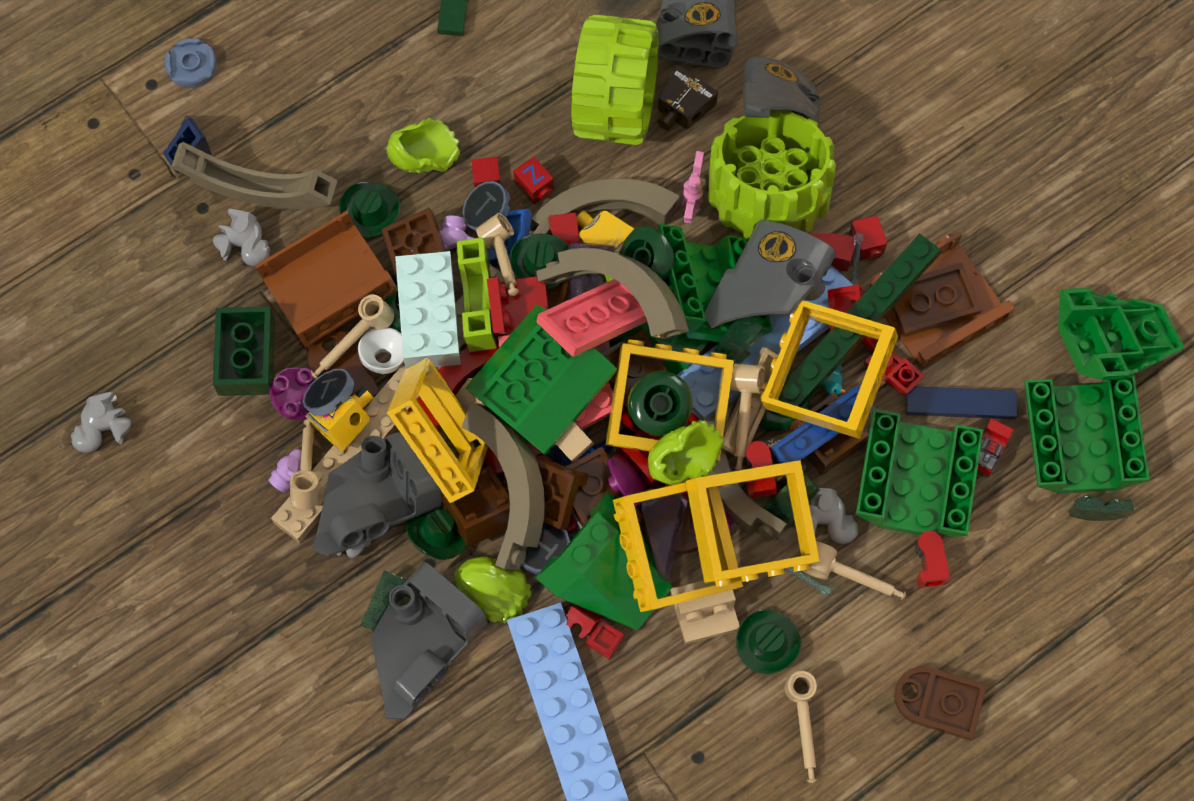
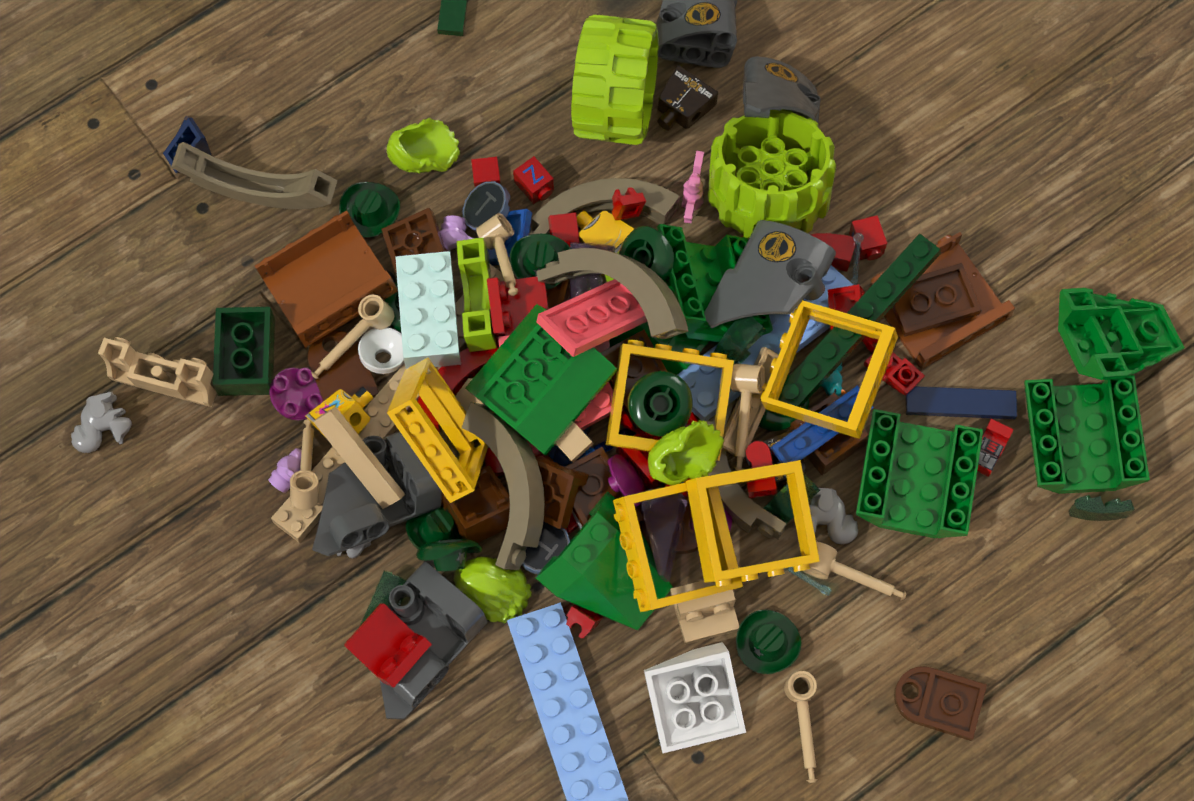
(152, 372): none -> tan bracket
(190, 63): sand blue tile -> none
(243, 233): light grey animal -> none
(328, 392): tile -> none
(359, 457): none -> tan tile
(387, 645): none -> red bracket
(448, 554): none -> dark green hat
(605, 639): red tile -> none
(628, 205): none -> red tile
(695, 698): none -> white slope
(933, 559): red leg -> none

